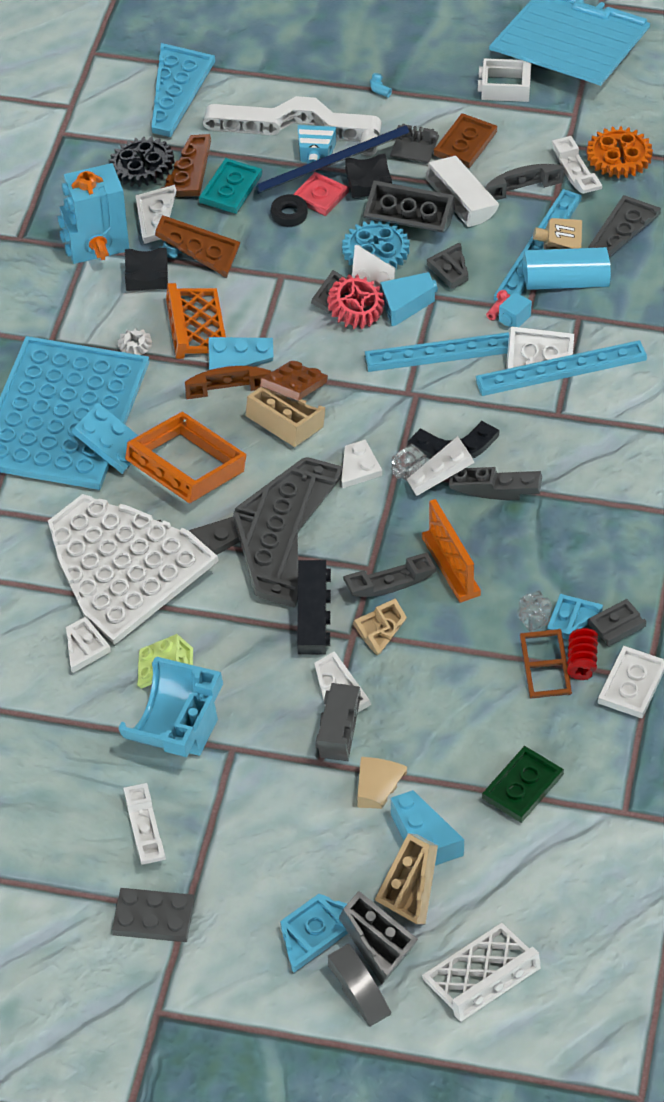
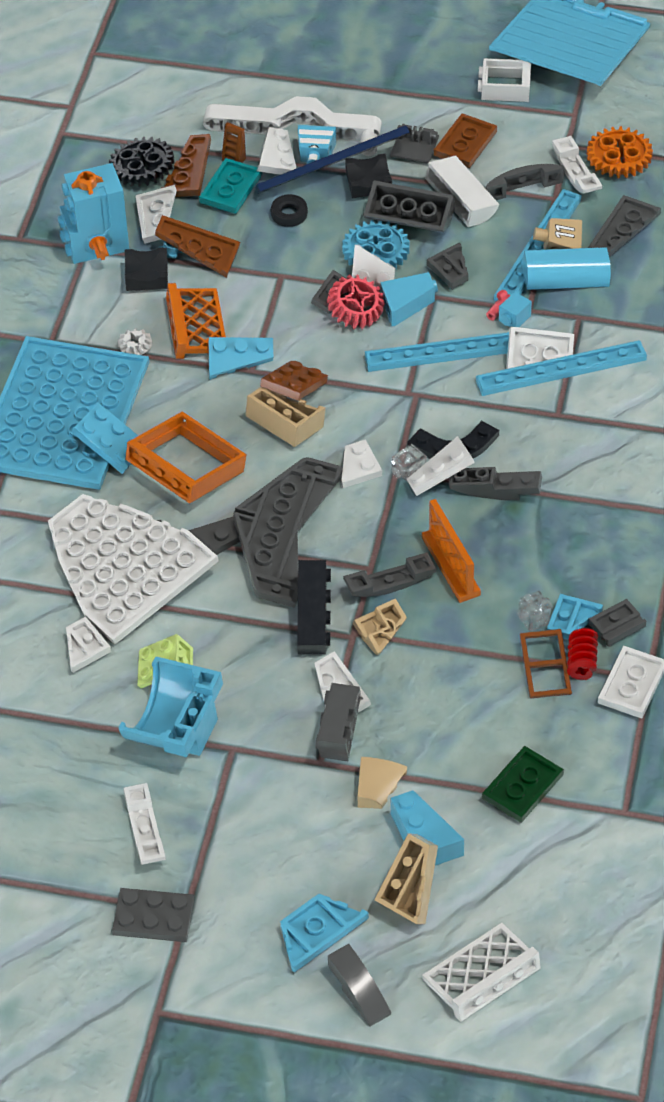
(177, 83): medium azure wing -> none
(224, 378): dark orange slope -> none
(234, 146): none -> dark orange slope
(276, 153): none -> white wing
(322, 193): coral tile -> none
(376, 935): dark grey wedge -> none
(378, 87): medium azure arm -> none

